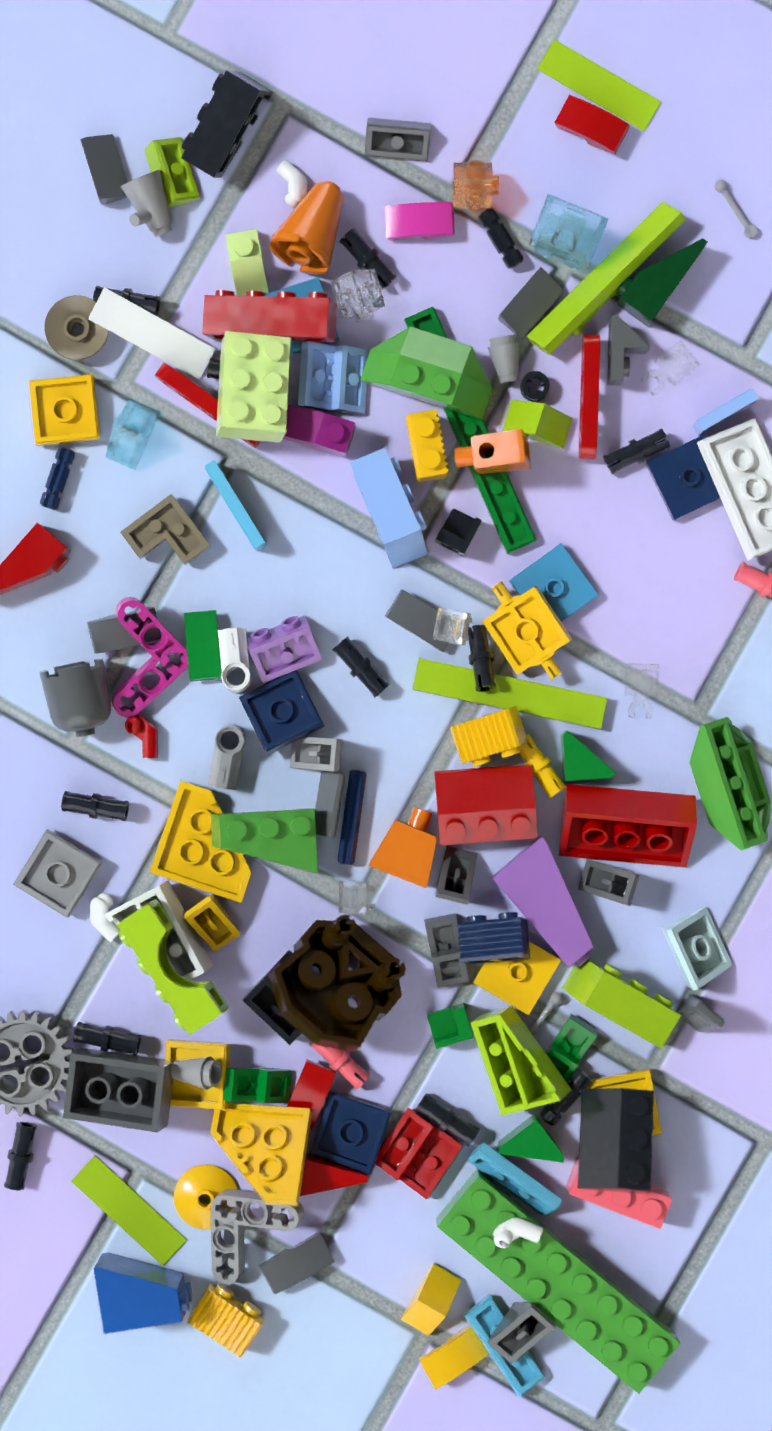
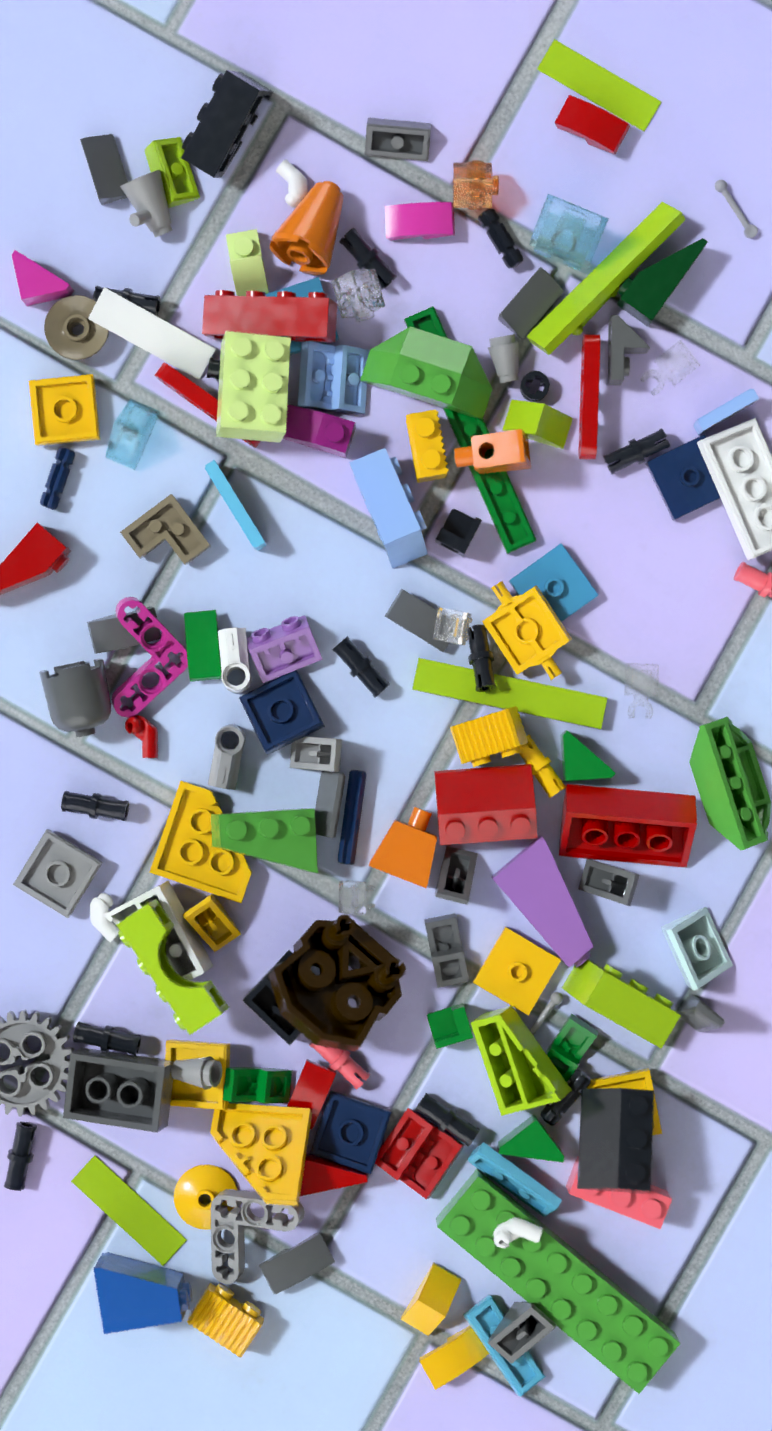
(37, 283): none -> dark pink slope
(493, 939): dark blue brick -> none

